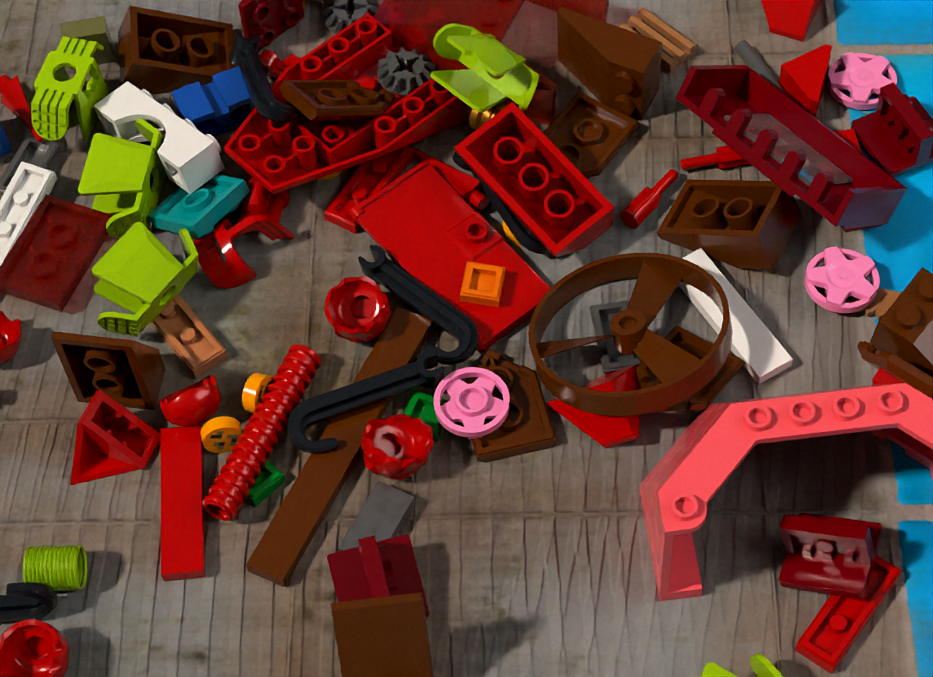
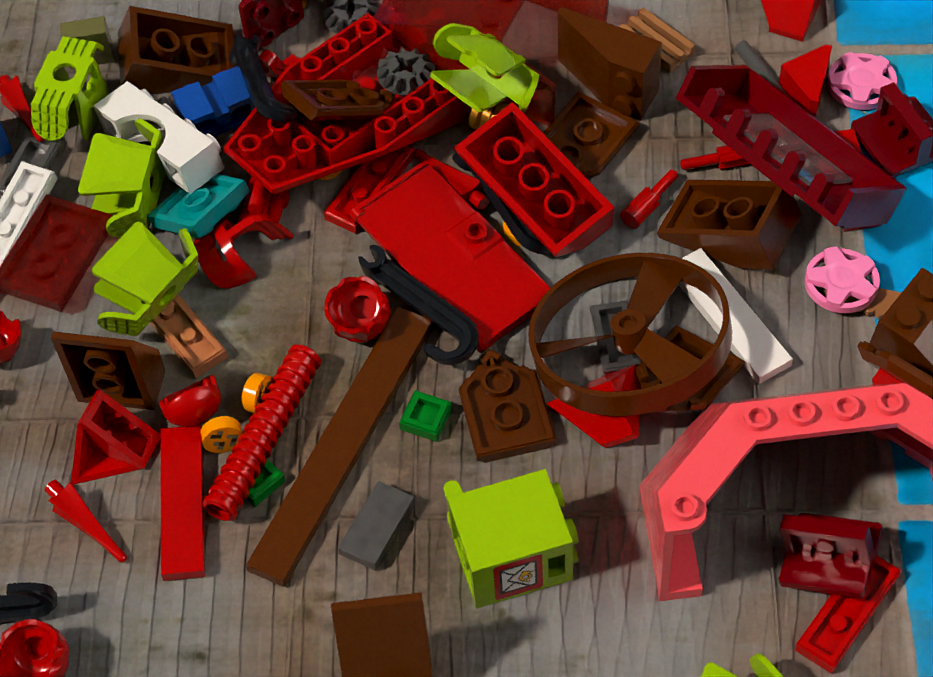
(56, 566): lime piece -> none
(72, 508): none -> red piece
(360, 395): black piece -> none
(376, 570): dark red bracket -> none
(396, 446): red hair -> none
(471, 402): bright pink wheel -> none
(482, 284): orange tile -> none
(511, 536): none -> lime container

